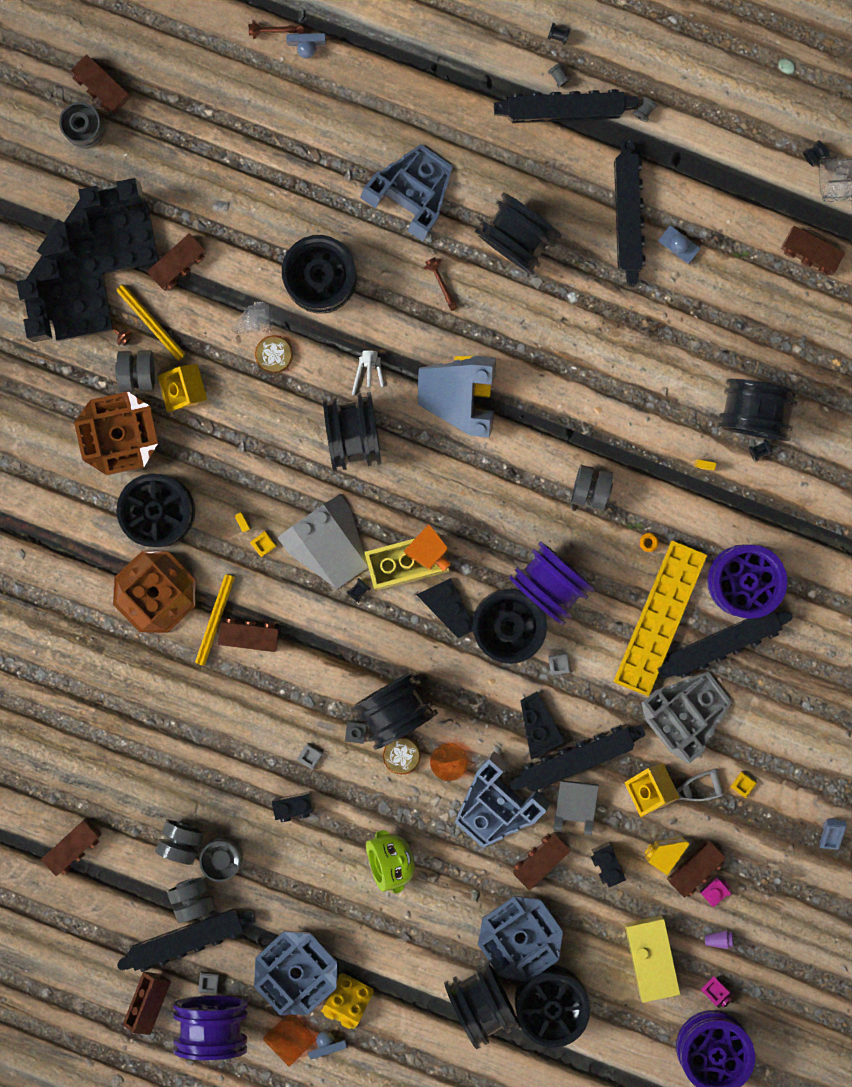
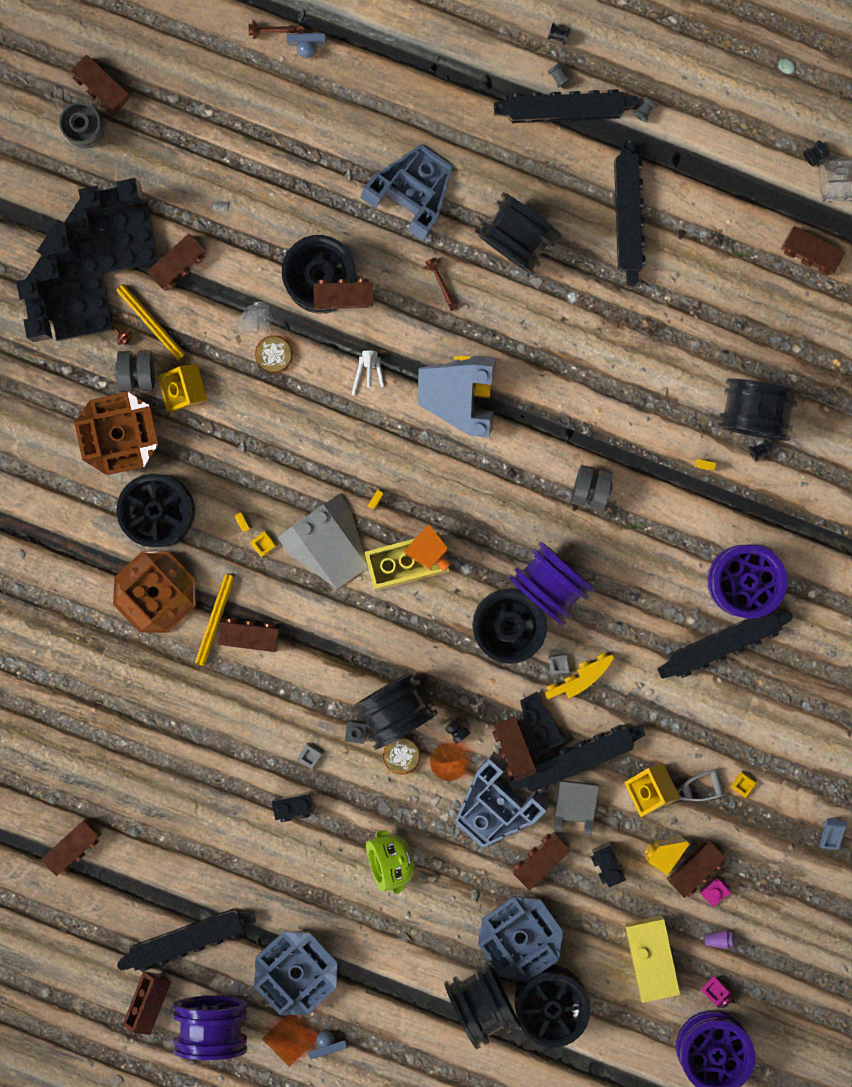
(177, 847): dark grey wheel -> none
(192, 904): dark grey wheel -> none
(208, 983): light grey tile -> none
(221, 859): dark grey wheel -> none
(343, 294): none -> copper brick
(347, 1001): yellow bracket -> none
(351, 431): black wheel -> none
(358, 590): black bush -> none
(376, 499): none -> yellow tile
(448, 607): black wing -> none
(457, 730): none -> black wheel
(513, 749): none -> copper brick
(588, 674): none -> yellow slope
(644, 537): light orange plate -> none
(659, 618): yellow plate -> none
(679, 244): sand blue tile -> none
(686, 714): light grey wedge -> none

